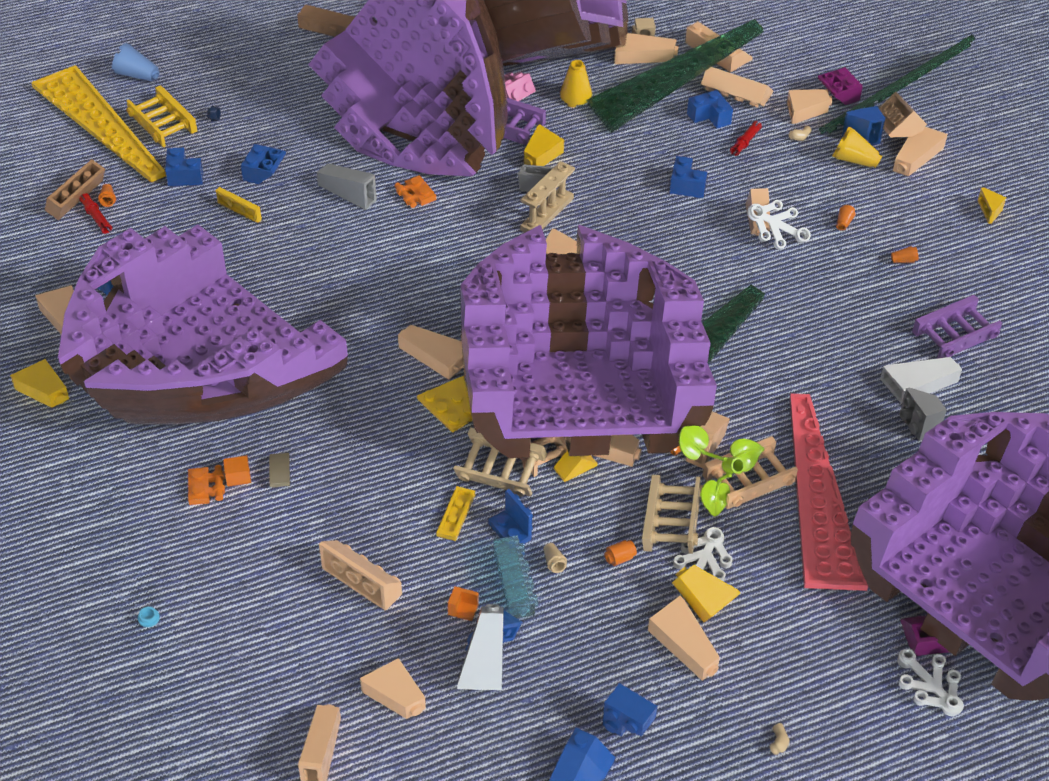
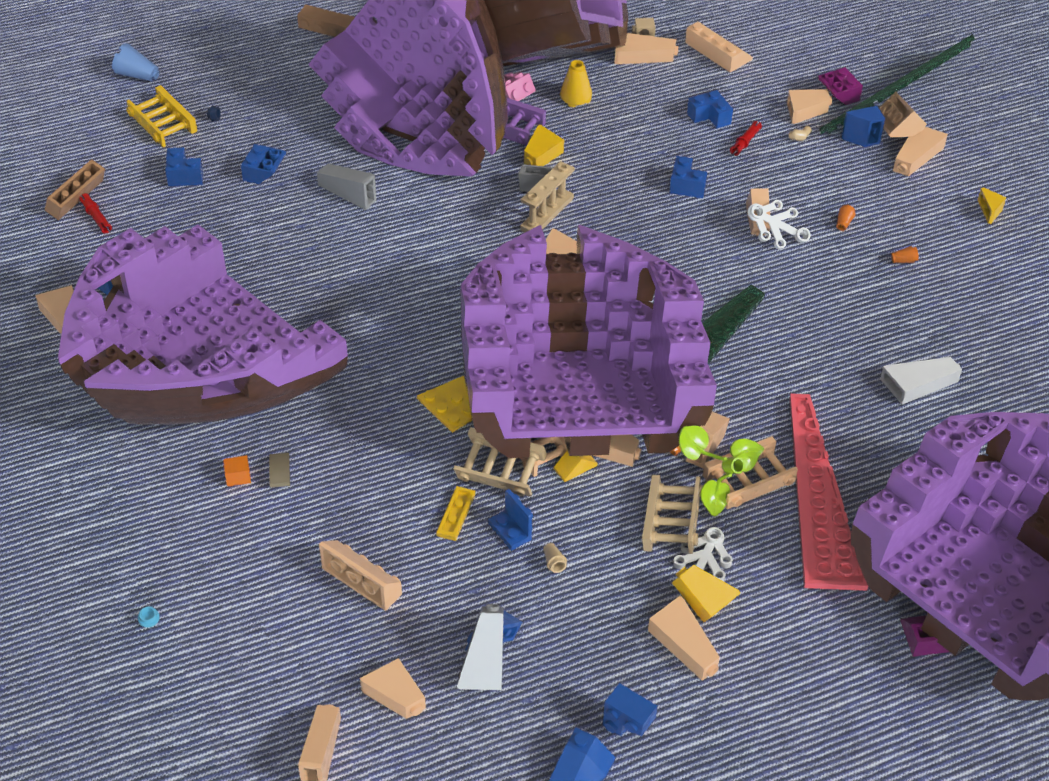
(41, 384): yellow slope -> none
(85, 105): yellow wing -> none
(107, 196): orange cone -> none
(198, 485): orange plate -> none
(238, 205): yellow tile -> none
(419, 192): orange plate -> none
(432, 349): light nougat slope -> none
(463, 603): orange panel -> none
(514, 577): clear light blue brick -> none
(620, 552): orange brick -> none
(641, 92): clear green wing -> none
(736, 86): light nougat slope -> none
(781, 741): tan arm -> none
(856, 150): yellow cone -> none
(921, 411): light grey slope -> none
(931, 684): white plant -> none
(956, 312): medium lavender fence -> none

